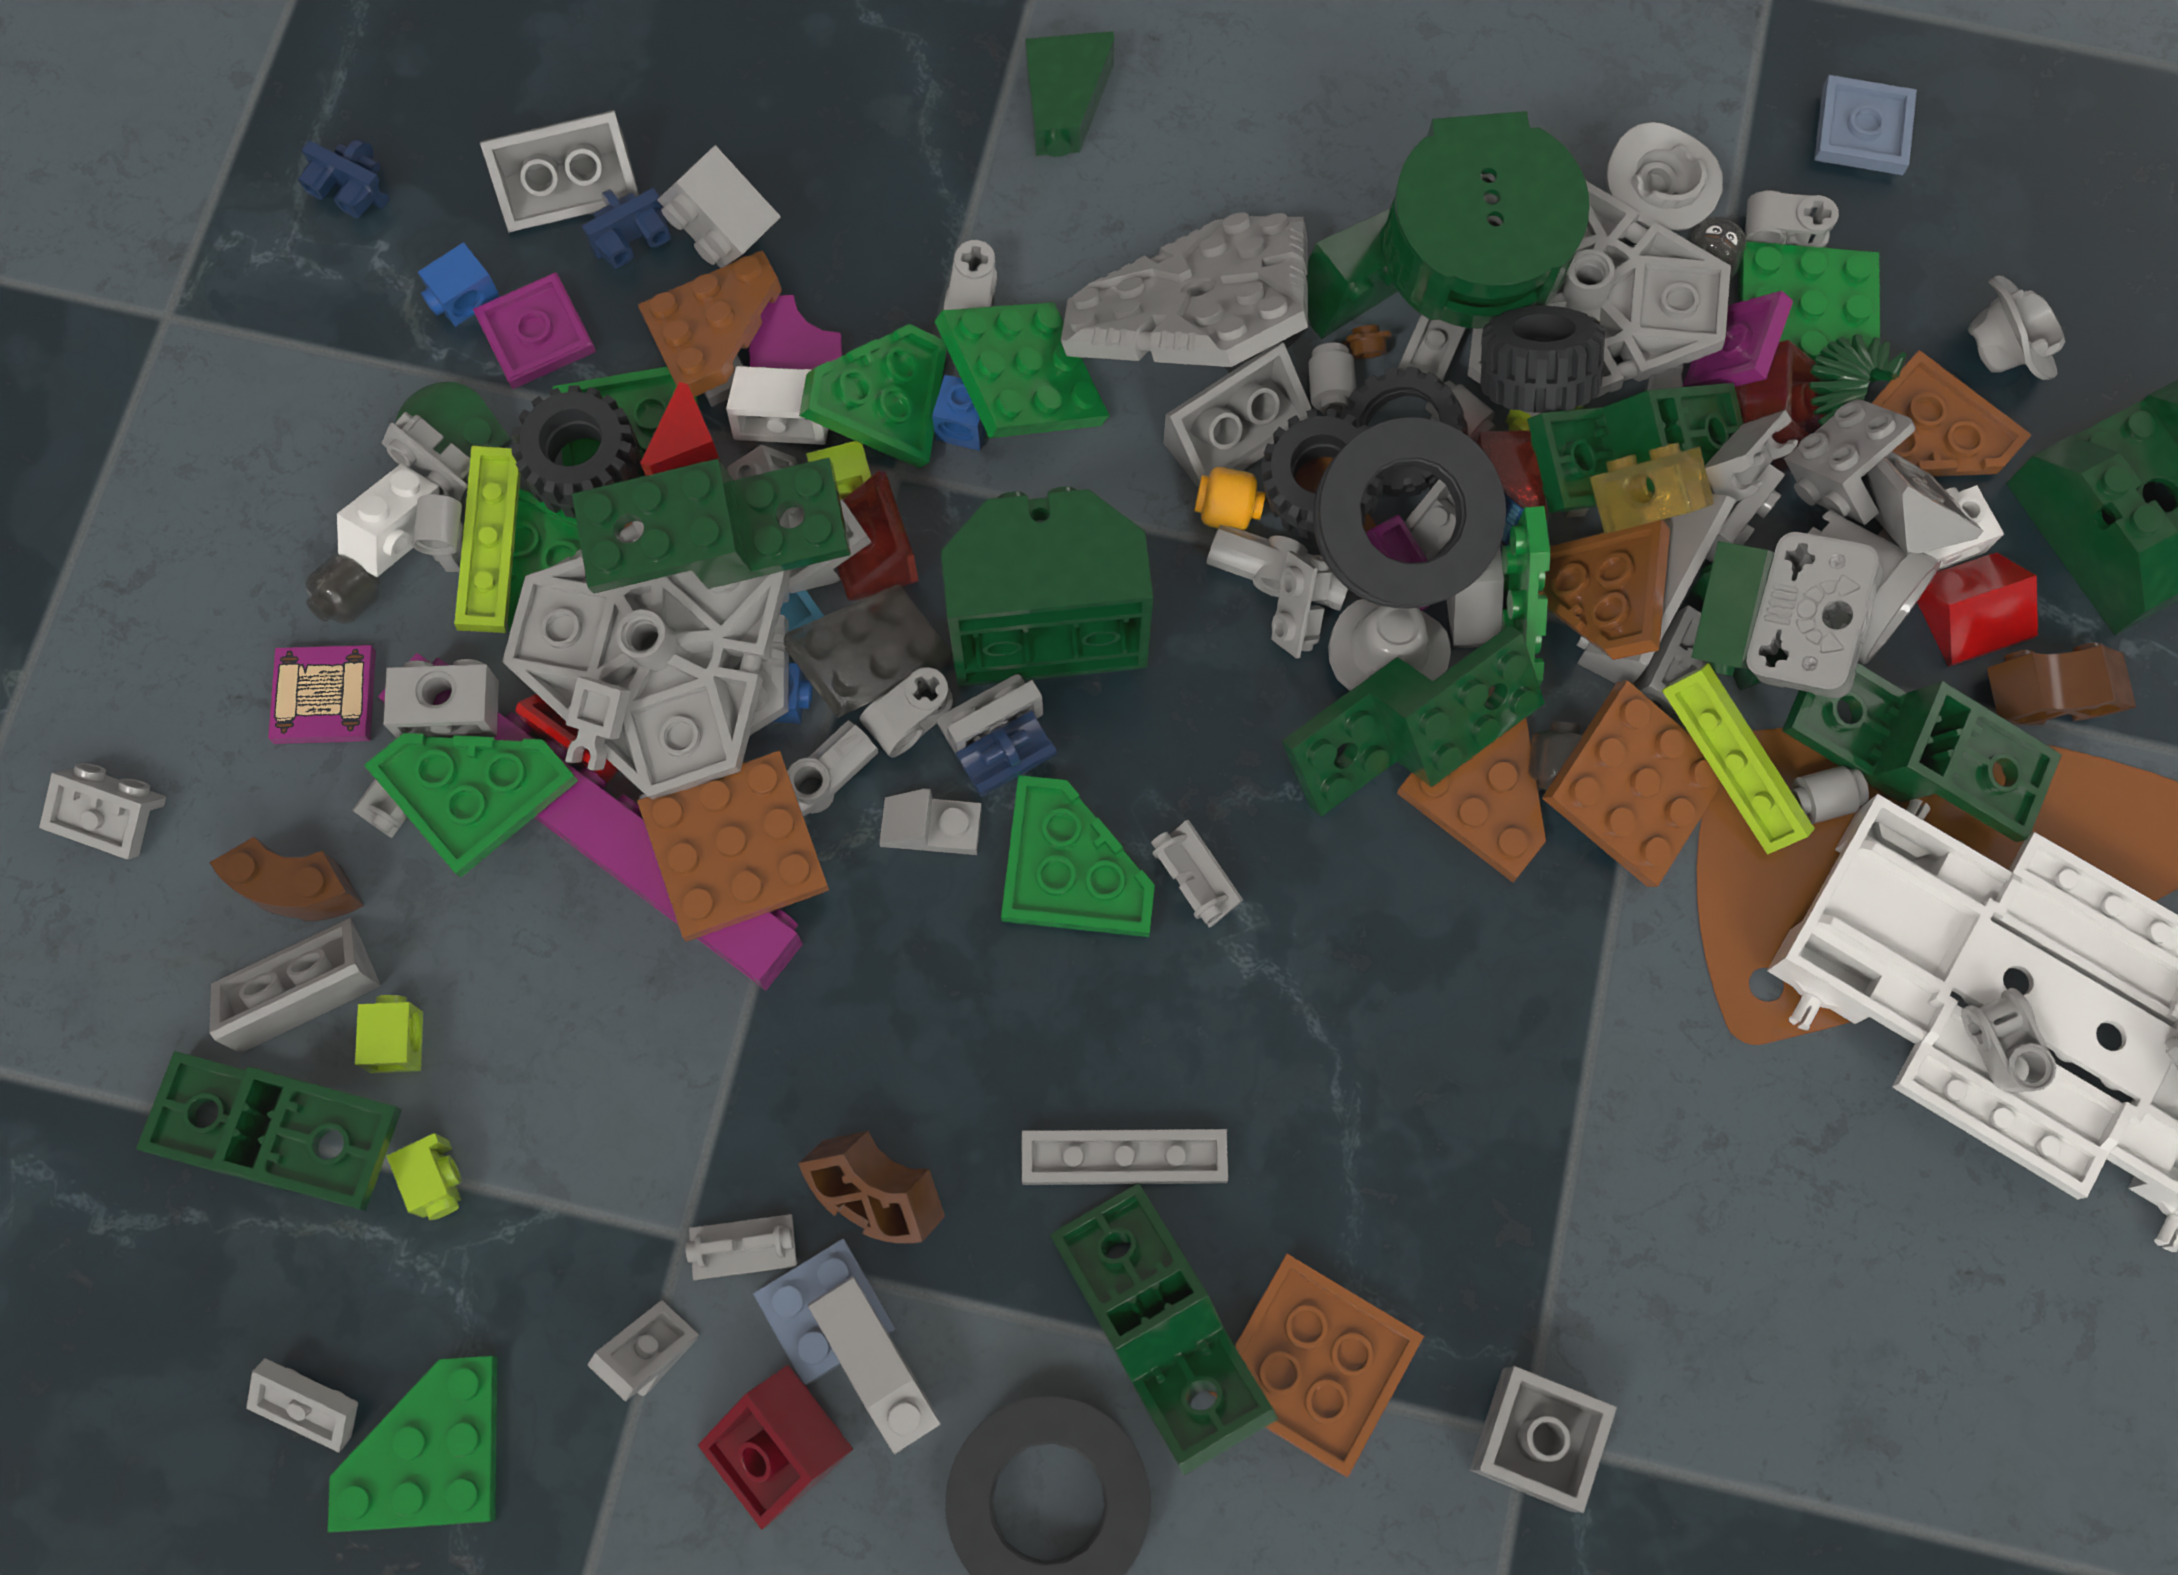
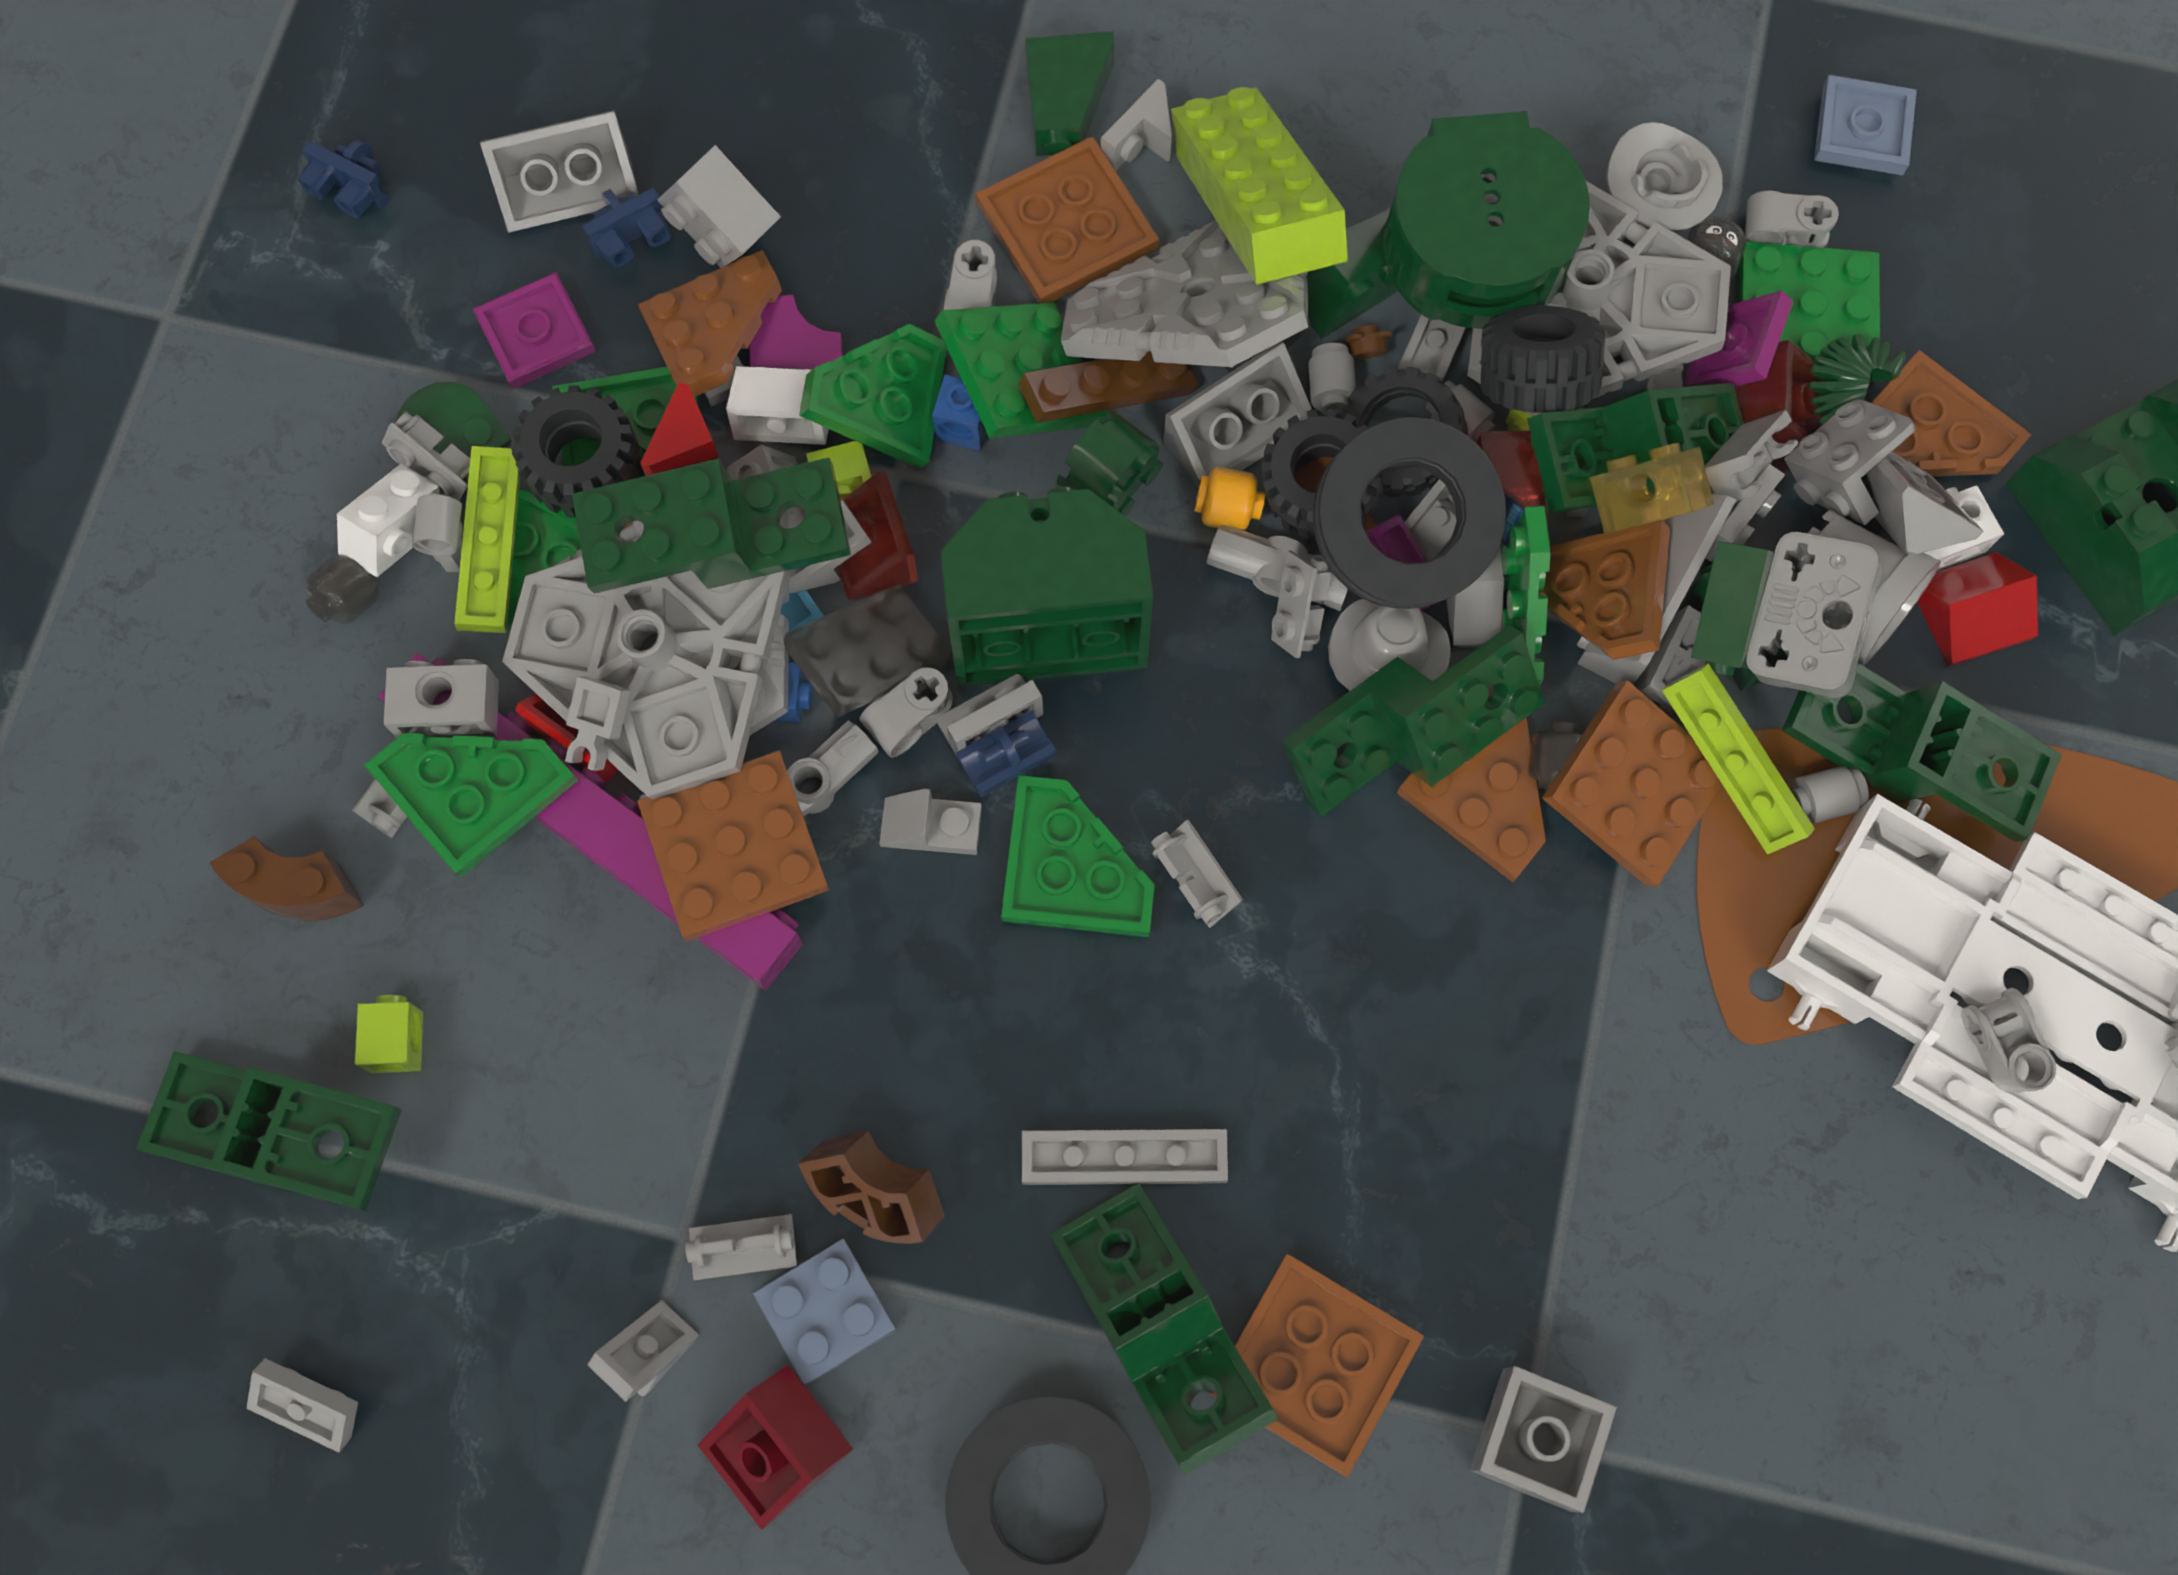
(99, 809): light grey bracket -> none
(291, 987): light grey slope -> none
(322, 694): tile -> none
(427, 1177): lime brick -> none
(427, 1457): green plate -> none
(457, 284): blue brick -> none
(874, 1365): light grey slope -> none
(1067, 221): none -> dark orange plate
(1103, 386): none -> reddish brown plate
(1112, 462): none -> dark green brick
(1143, 123): none -> light grey slope
(1259, 185): none -> lime brick
(2017, 331): light grey hat -> none
(2044, 686): reddish brown brick -> none

